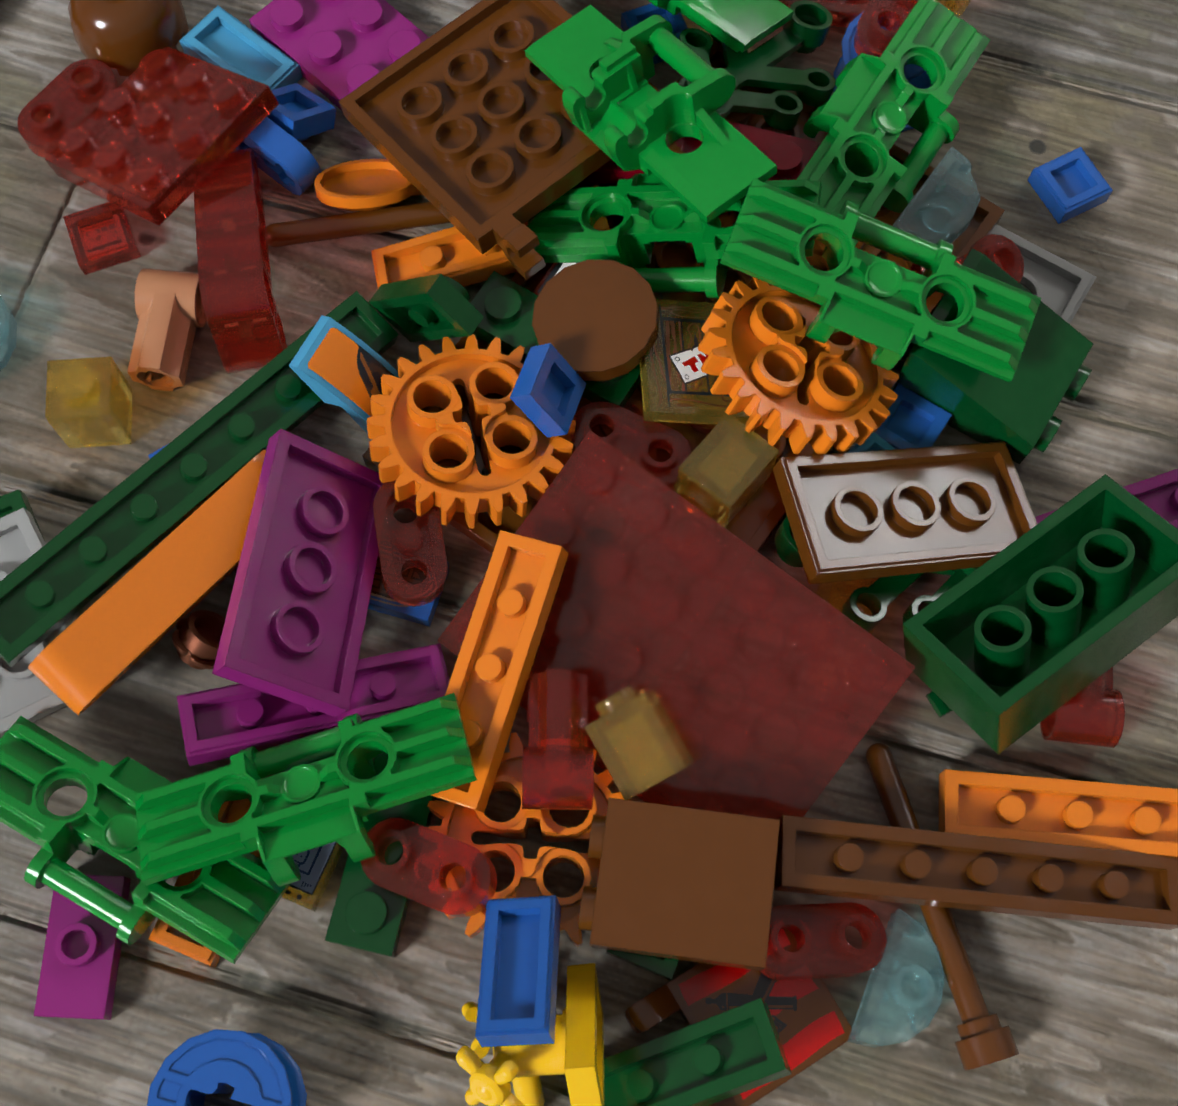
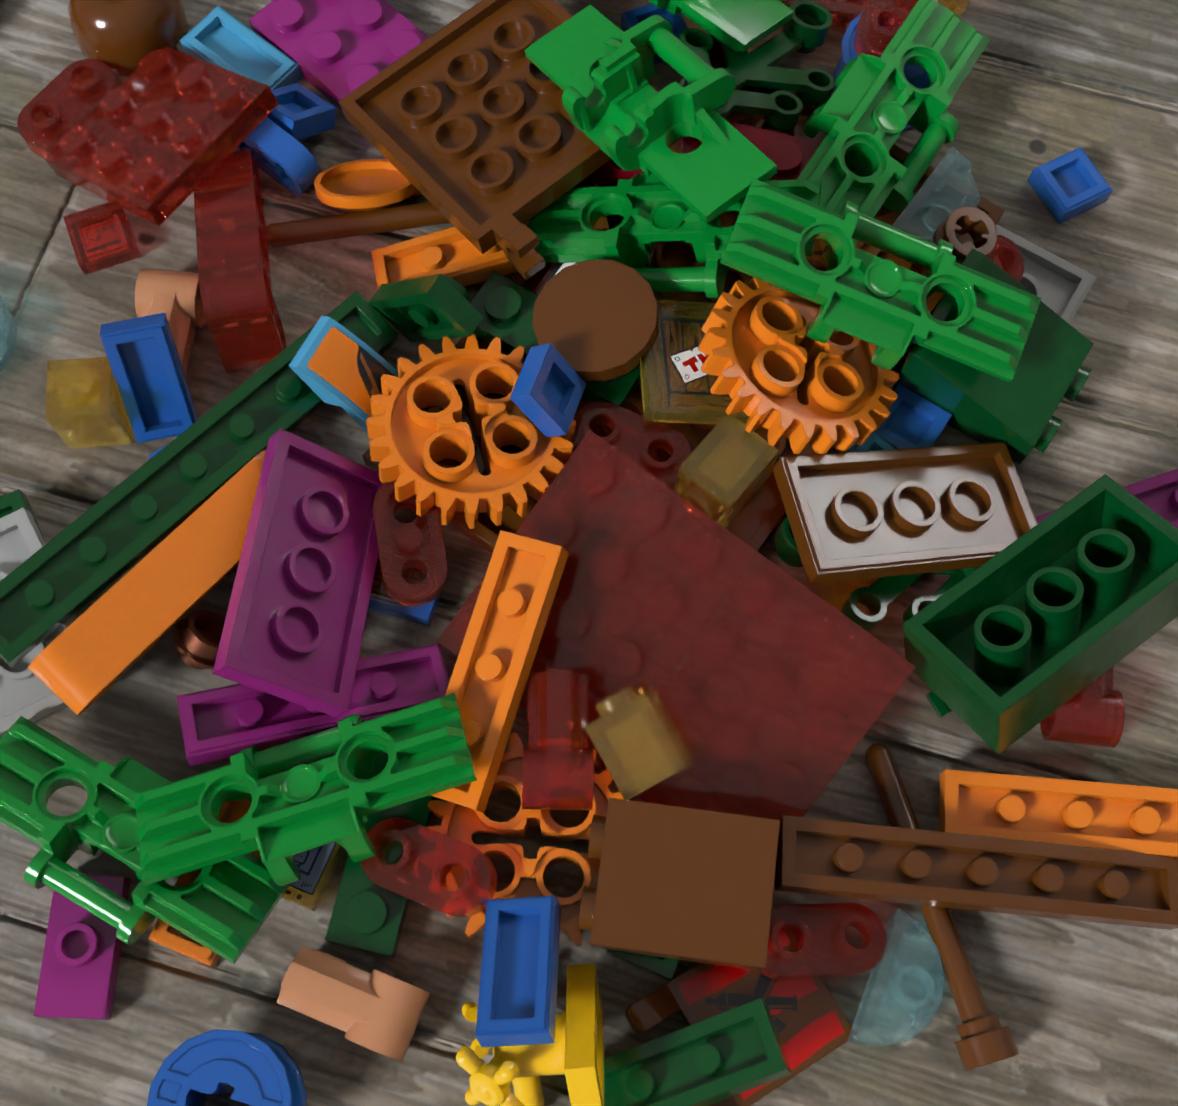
(149, 376): none -> blue tile
(368, 1007): none -> nougat piece
(970, 221): none -> reddish brown bush

